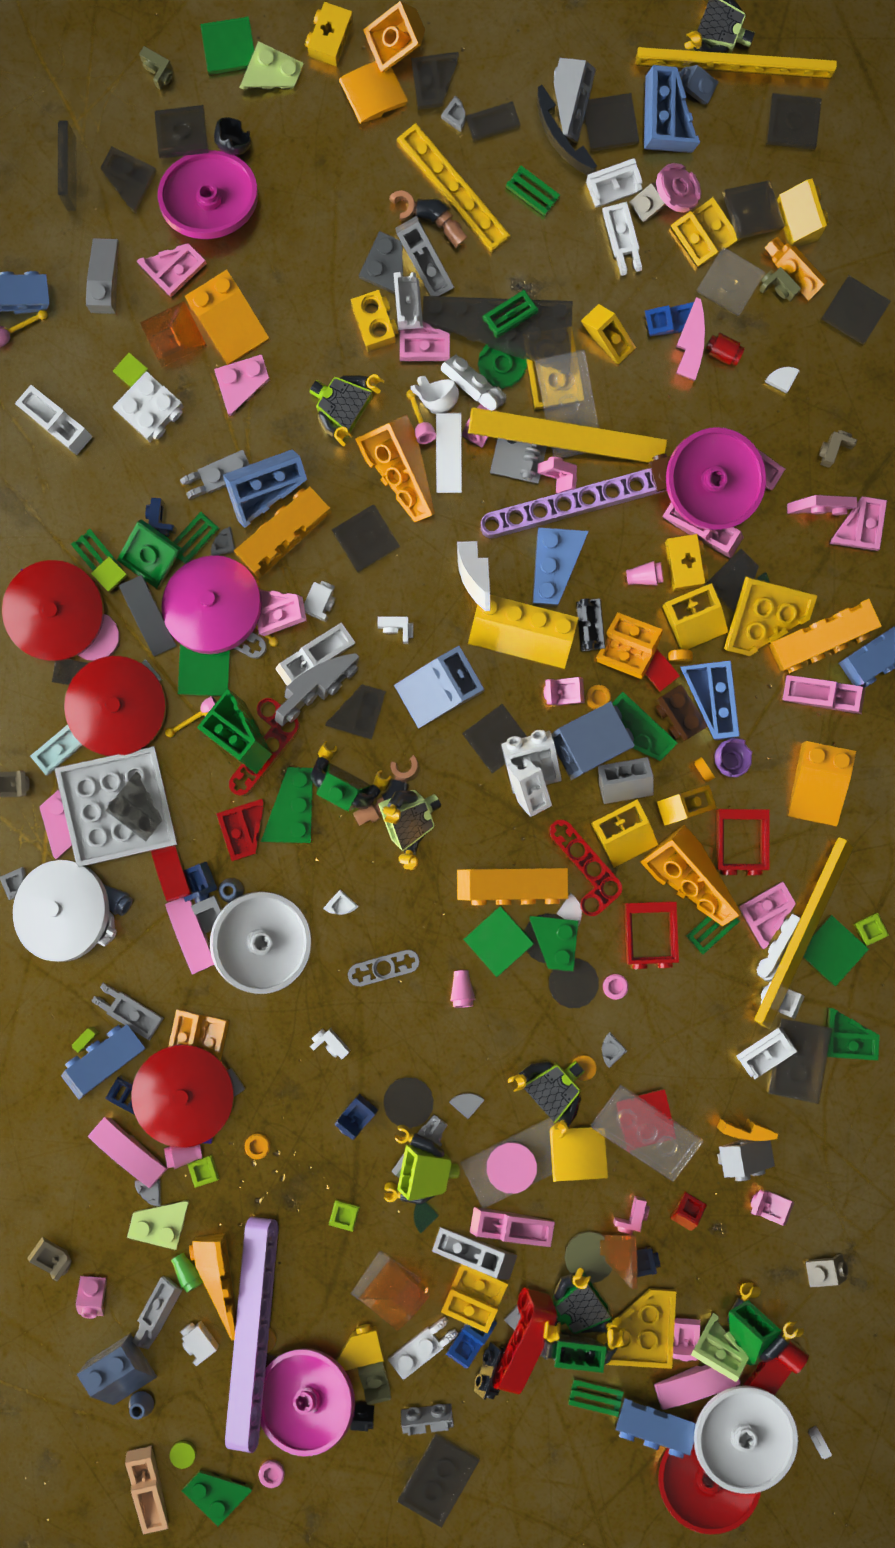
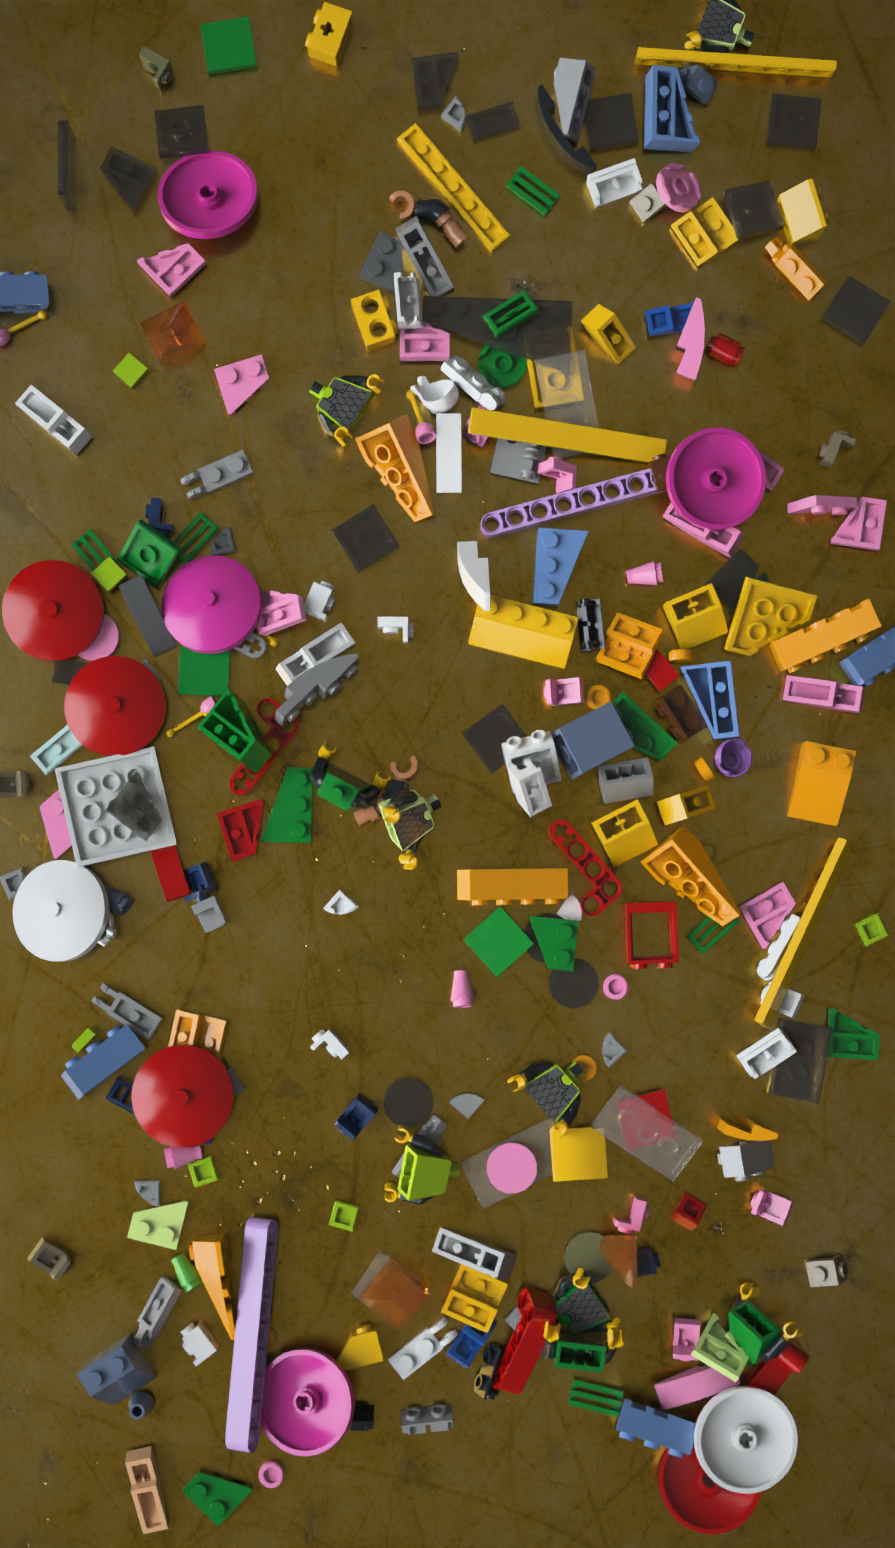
(91, 1296): bright pink bracket -> none
(102, 276): light grey slope -> none
(127, 1152): bright pink slope -> none
(149, 407): white plate -> none
(182, 1454): lime tile -> none
(190, 935): bright pink slope -> none
(227, 317): light orange slope -> none
(230, 136): black hair -> none
(237, 886): sand blue cone -> none
(257, 1146): light orange tile -> none
(260, 942): white dish -> none
(263, 483): medium blue wedge -> none
(271, 69): yellowish green wing -> none
(282, 532): light orange wedge -> none
(359, 712): clear smoke wing -> none
(367, 979): light grey beam -> none
(372, 91): light orange slope -> none
(375, 1383): olive bracket -> none
(395, 35): light orange slope -> none
(424, 1216): clear green tile -> none
(438, 1479): clear smoke tile -> none
(439, 687): slope -> none
(511, 1227): bright pink slope -> none
(622, 235): white hinge -> none
(648, 1331): yellow plate -> none
(681, 576): yellow brick -> none
(730, 281): clear tile -> none
(743, 814): red window -> none
(782, 378): white tile -> none
(783, 283): olive bracket -> none
(819, 1442): white tile -> none
(834, 950): green tile -> none

